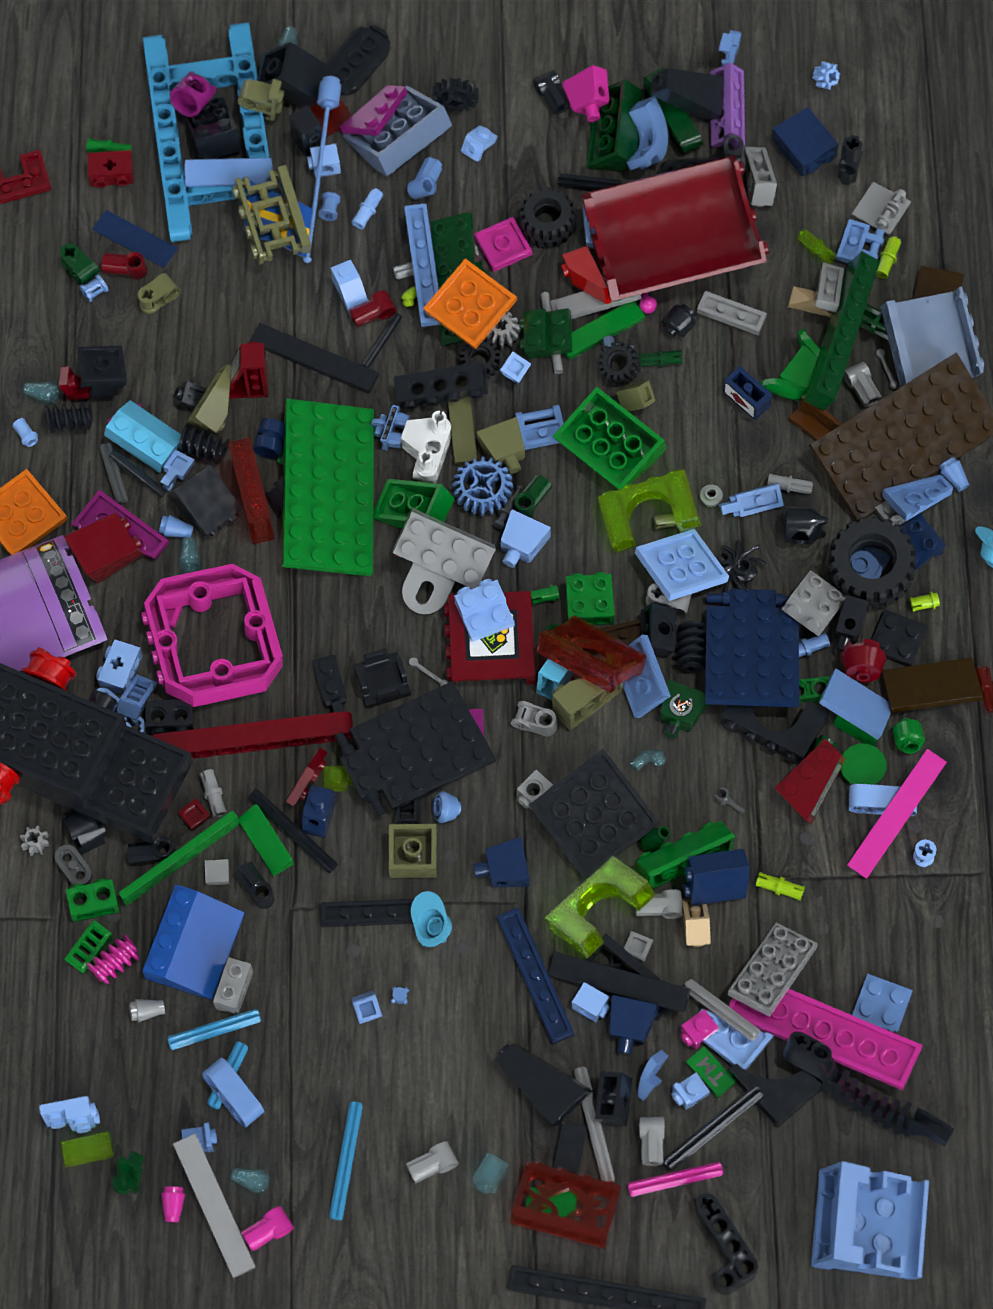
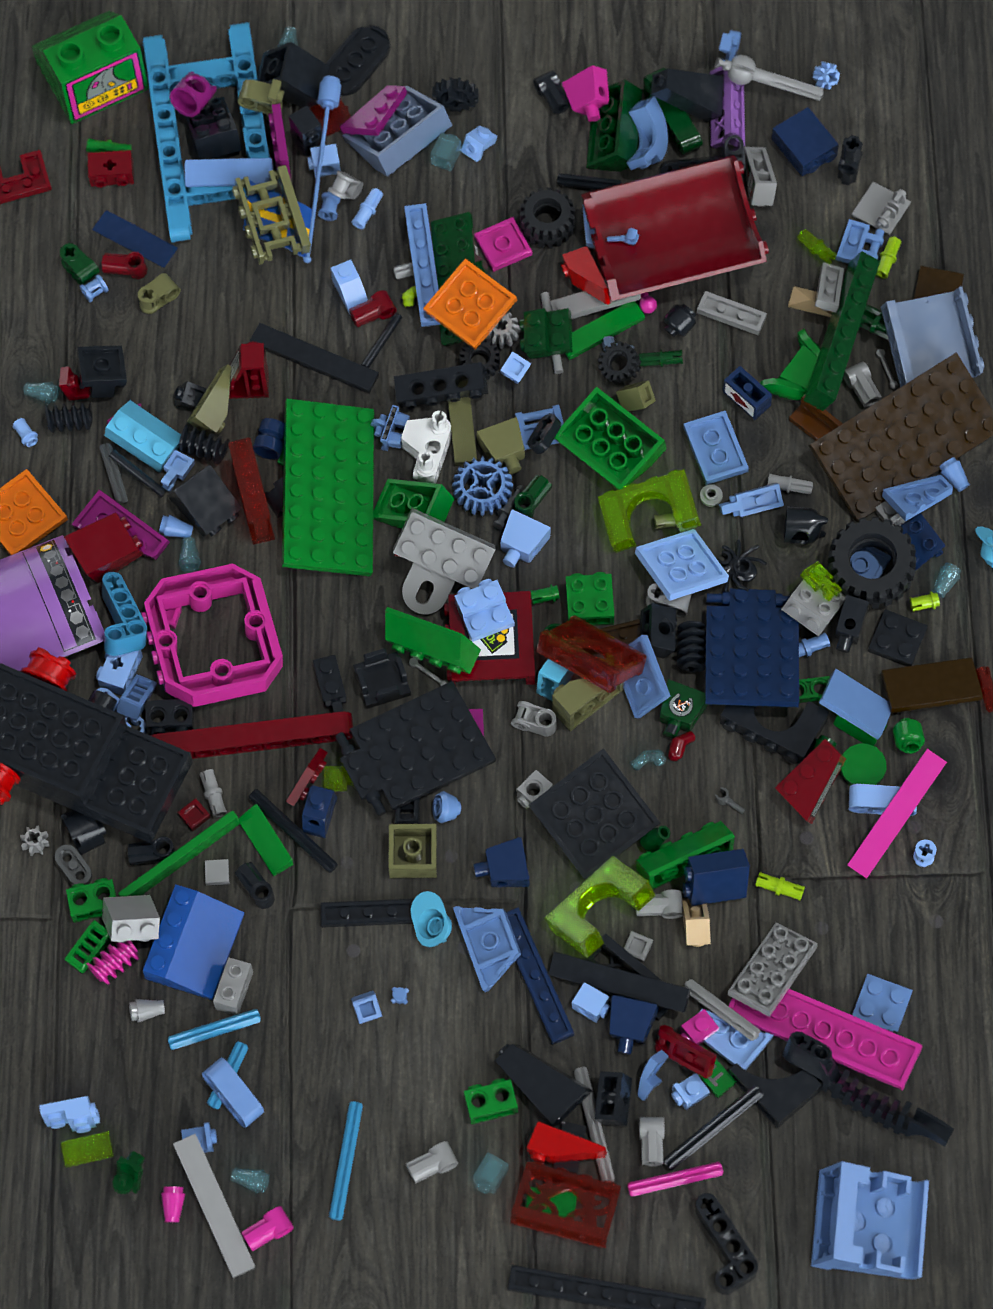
(92, 65): none -> green slope
(130, 629): none -> dark azure beam
(130, 918): none -> light grey brick
(278, 137): none -> magenta plate
(346, 186): none -> light grey piece
(425, 180): medium blue piece -> none
(430, 642): none -> green slope
(446, 151): none -> clear light blue brick
(488, 942): none -> medium blue wing
(492, 1108): none -> green brick
(544, 433): none -> black beam
(559, 1146): none -> red slope
(630, 238): none -> medium blue hand
(679, 744): none -> dark red arm
(685, 1051): none -> dark red plate
(715, 447): none -> medium blue plate
(743, 70): none -> light grey piece
(821, 579): none -> clear neon green plate
(863, 660): dark red cone -> none
(946, 579): none -> clear light blue cone

